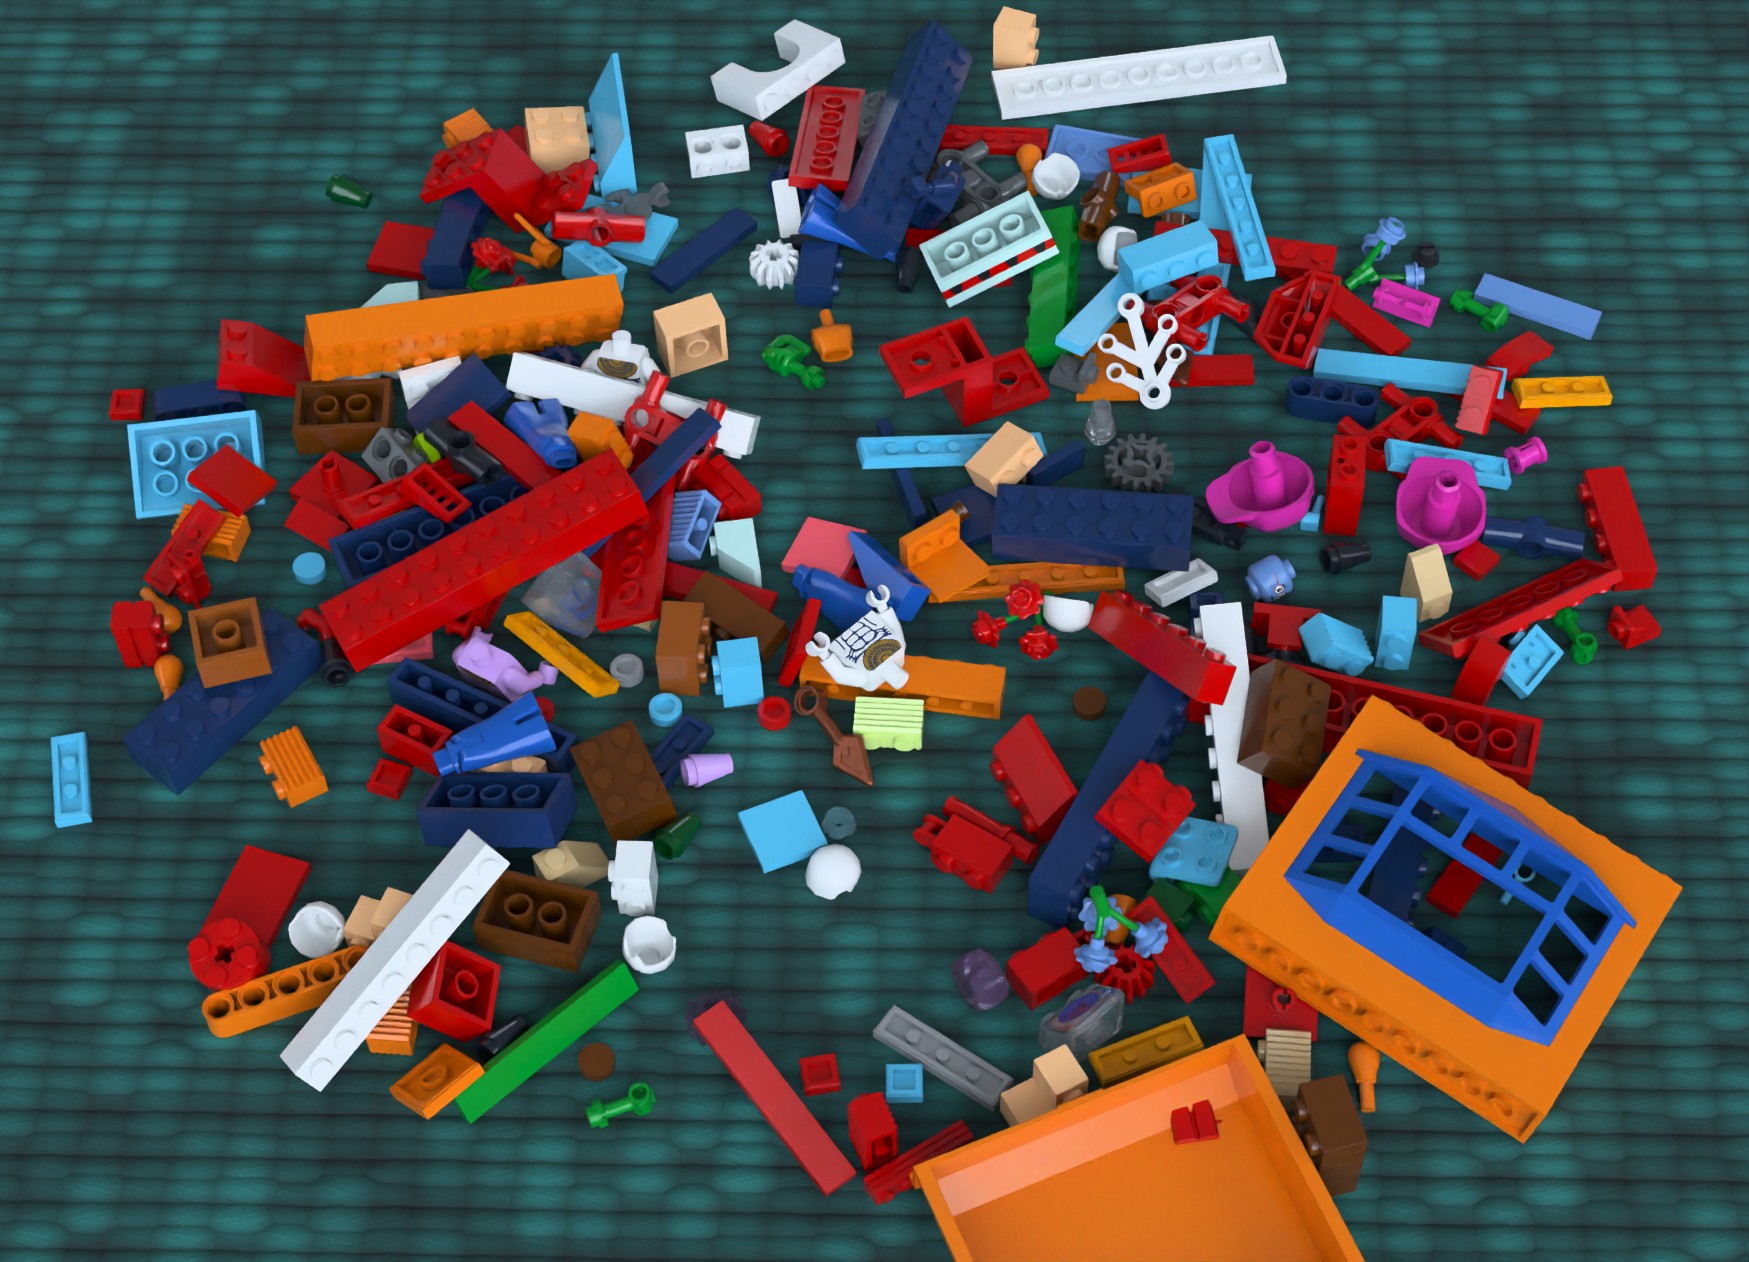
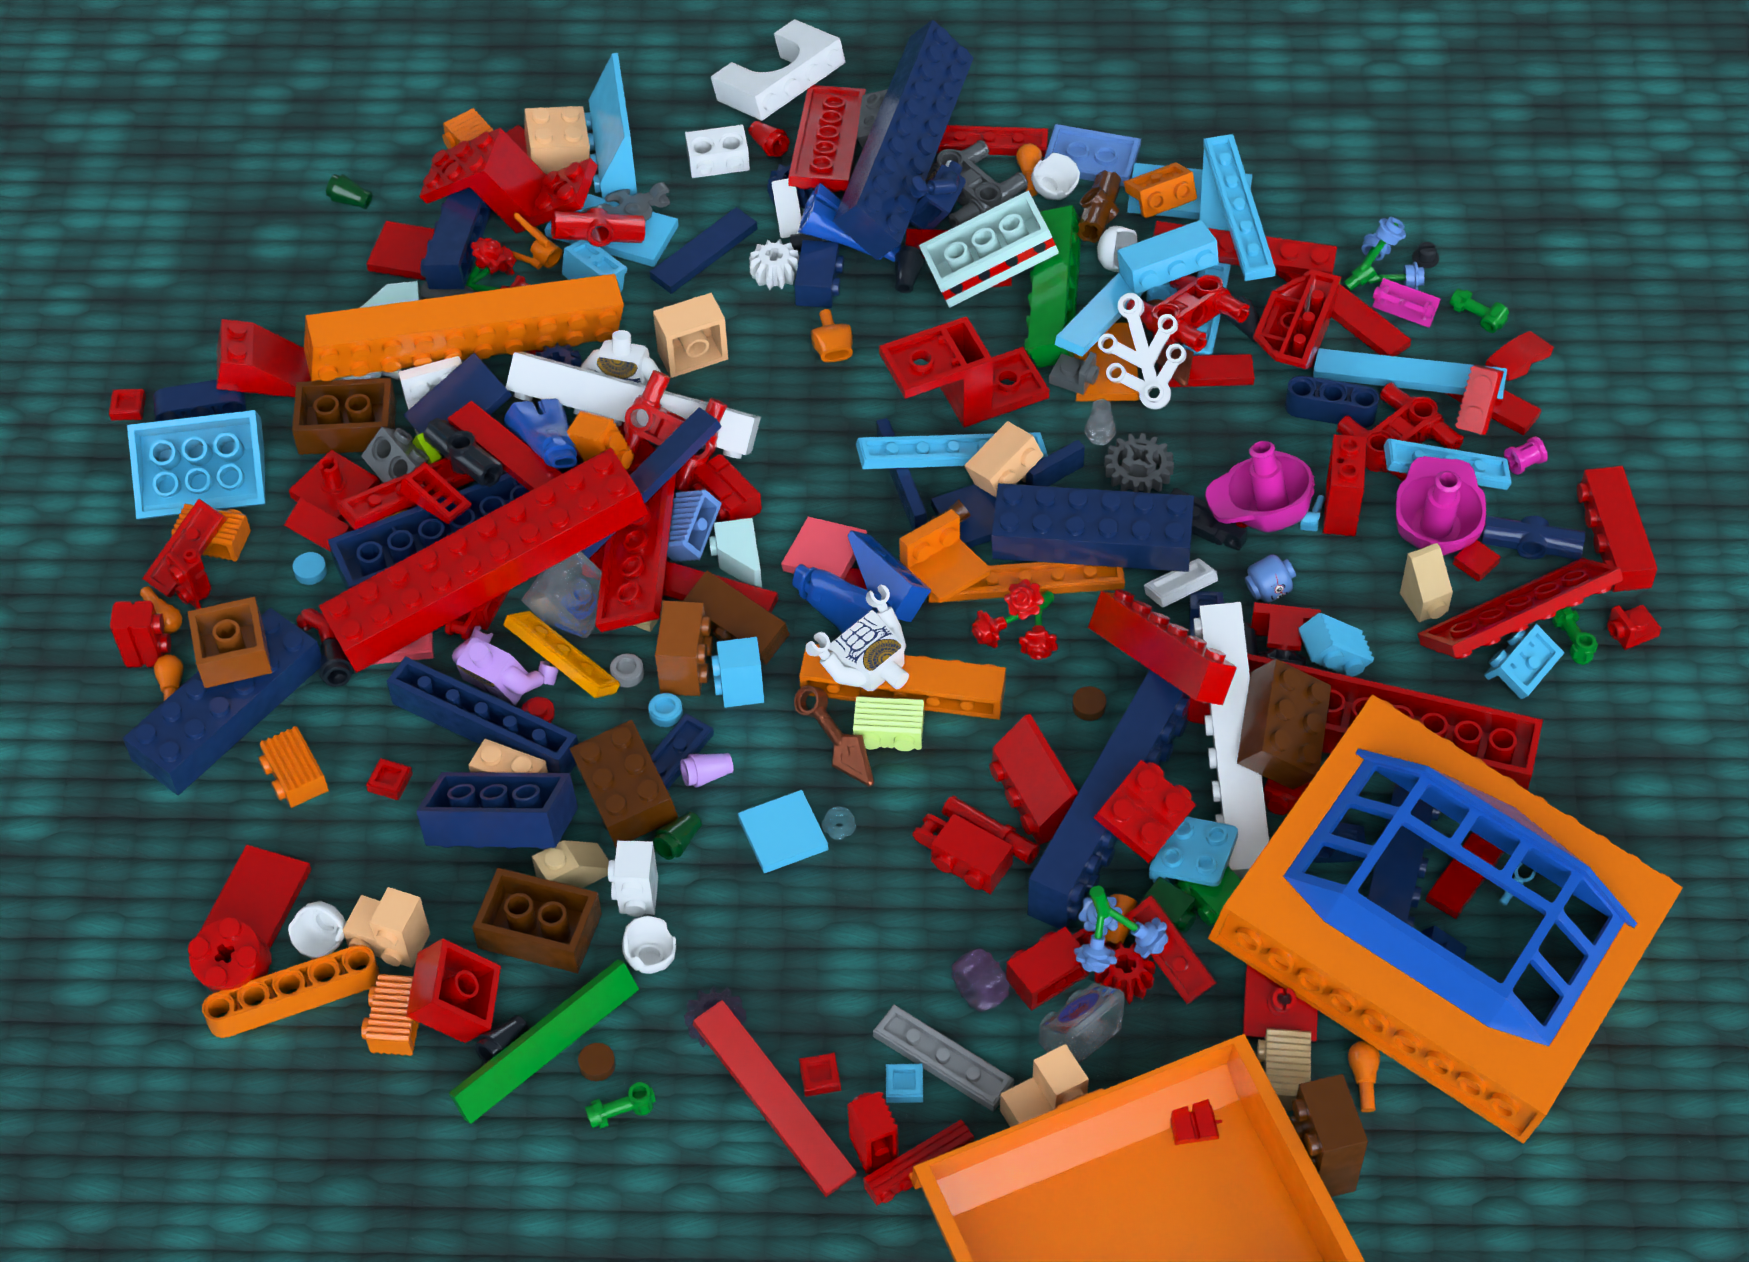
(71, 779): medium azure tile -> none
(232, 481): red tile -> none
(394, 960): white brick -> none
(413, 738): red brick -> none
(436, 1081): orange tile -> none
(506, 735): blue piece -> none
(774, 713): red tile -> none
(789, 359): green piece -> none
(799, 636): red tile -> none
(832, 871): white hair -> none
(1014, 39): light nougat brick -> none
(1067, 614): white hair -> none
(1138, 77): white plate -> none
(1145, 1052): light orange tile -> none
(1149, 152): red slope -> none
(1178, 218): reddish brown tile -> none
(1343, 556): black cone -> none
(1395, 632): medium azure brick -> none
(1481, 672): red slope -> none
(1538, 306): medium blue tile -> none
(1561, 392): light orange tile -> none

